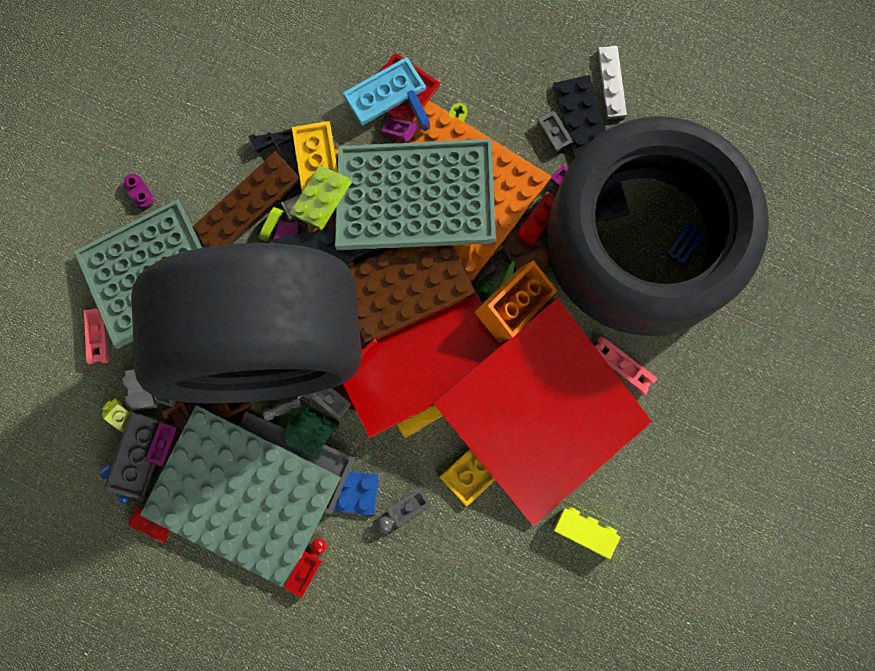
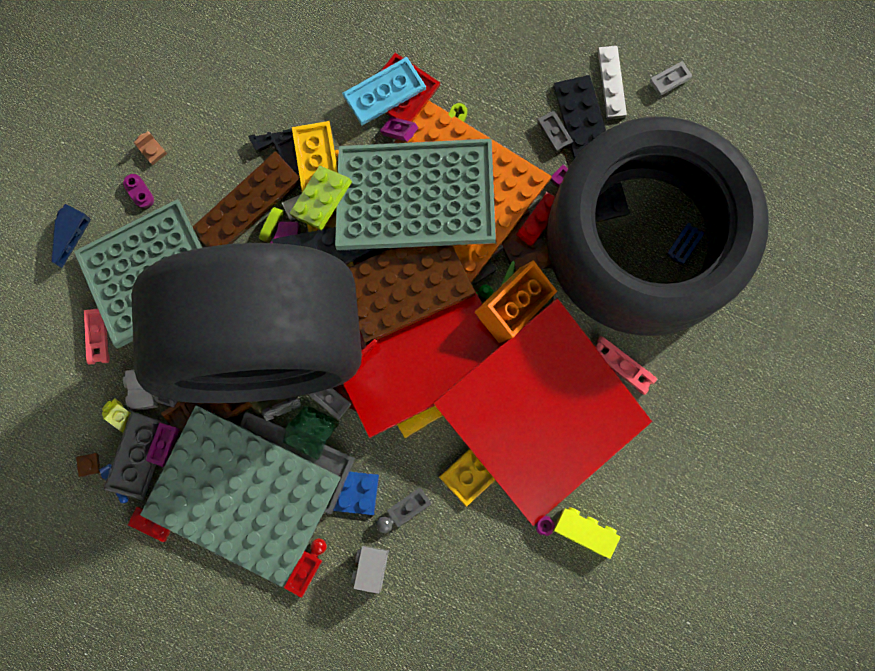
(67, 232): none -> dark blue slope
(88, 465): none -> reddish brown plate
(150, 147): none -> nougat bracket
(370, 569): none -> light grey brick
(418, 110): blue tile -> none
(550, 526): none -> magenta plate
(670, 78): none -> light grey plate

